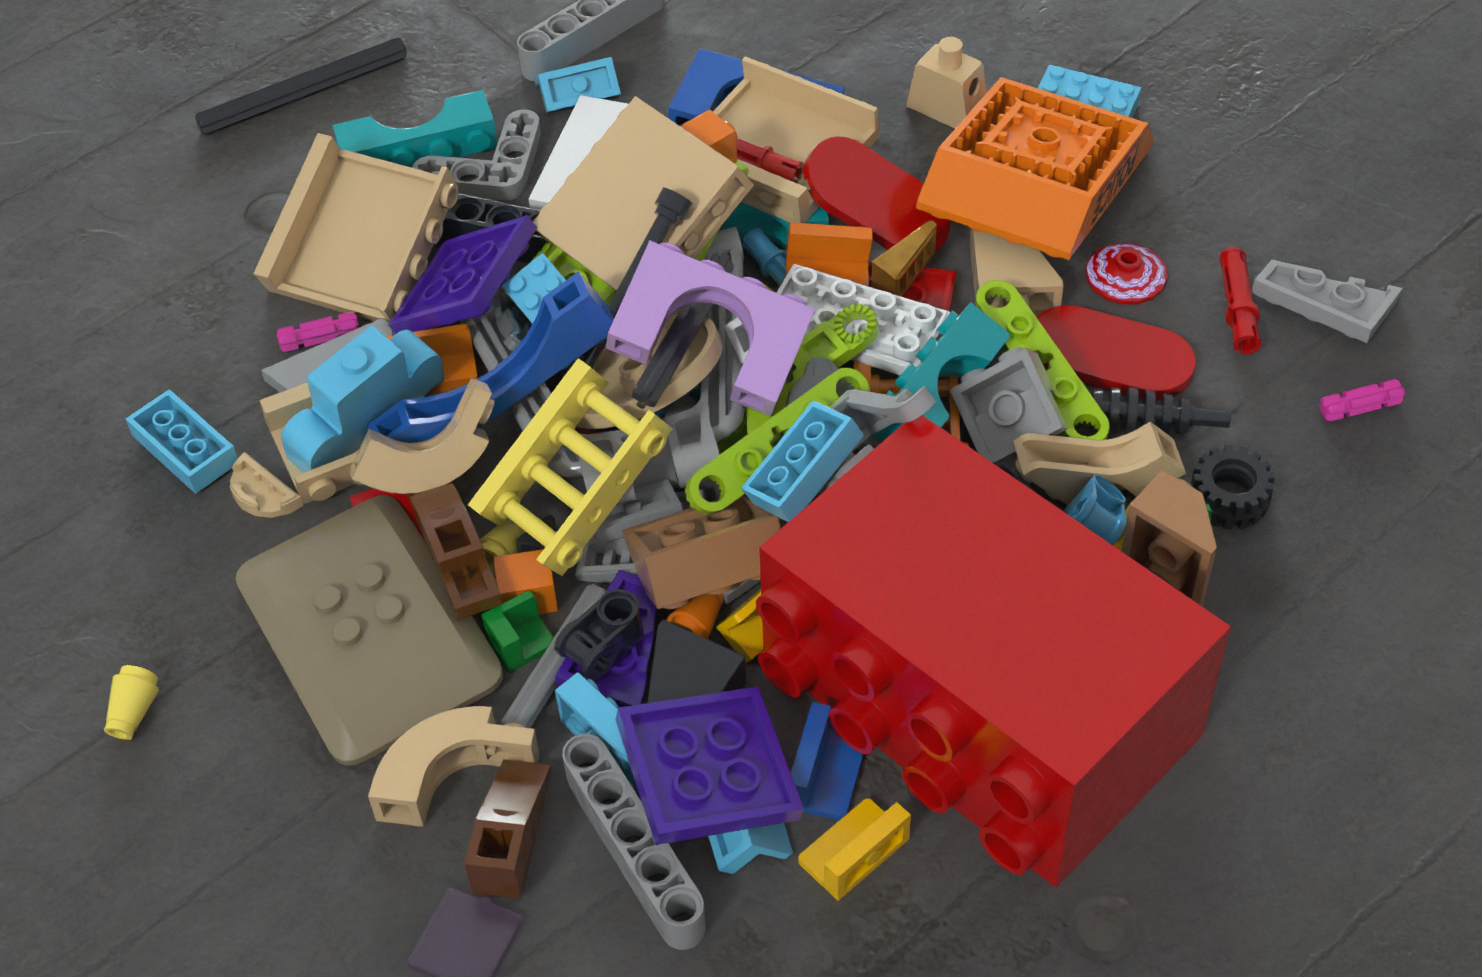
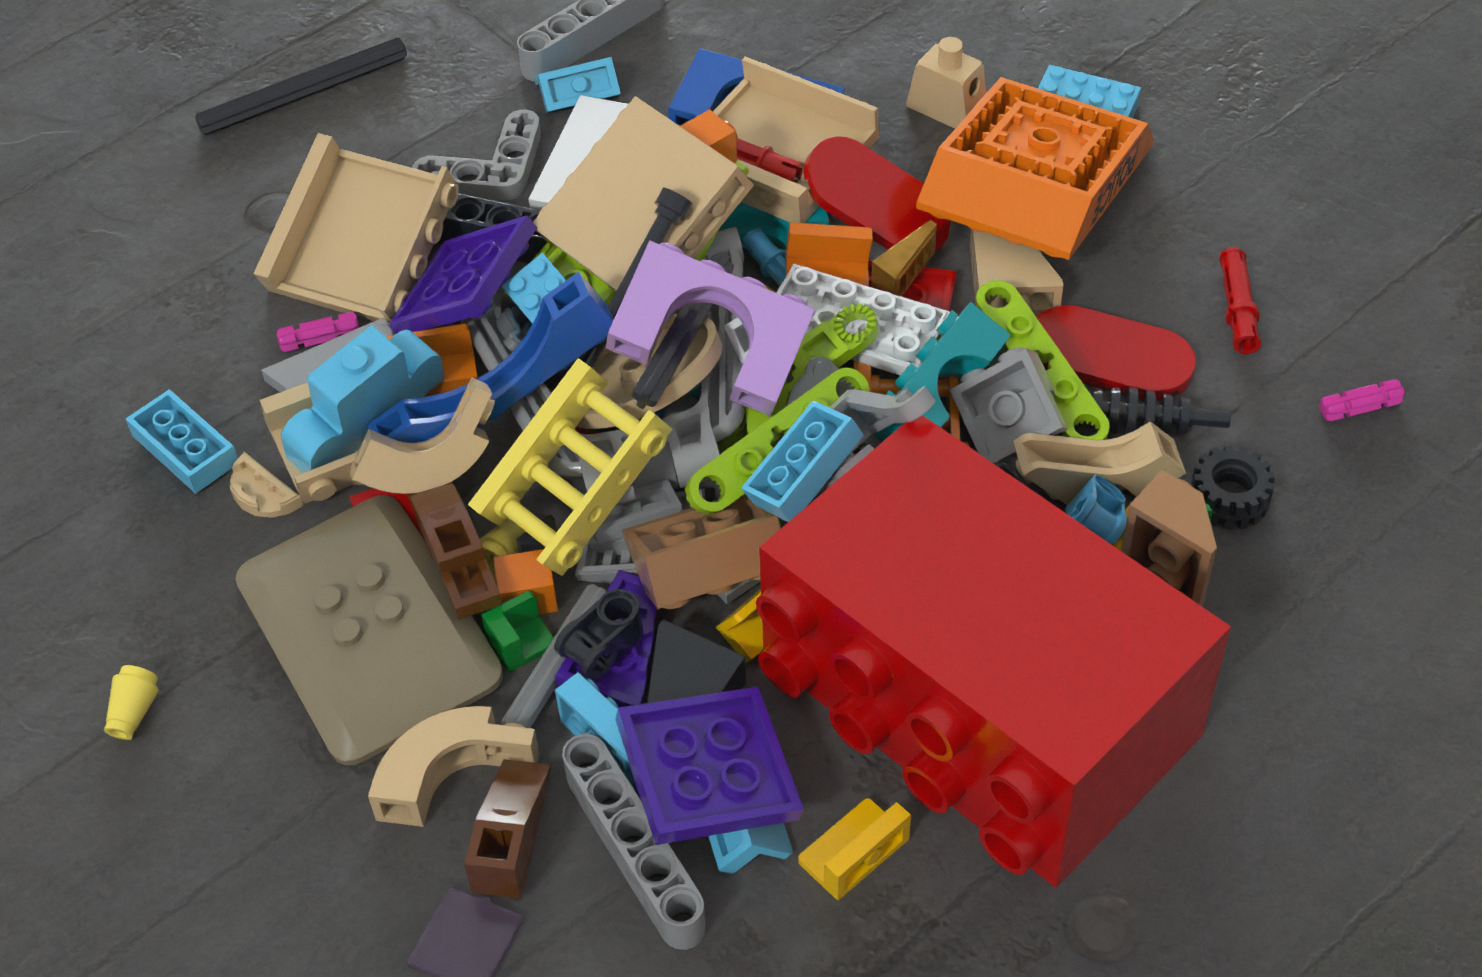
(459, 130): teal arch -> none
(698, 614): orange cone -> none
(825, 767): blue panel -> none
(1126, 273): dish -> none
(1337, 304): light grey wing -> none

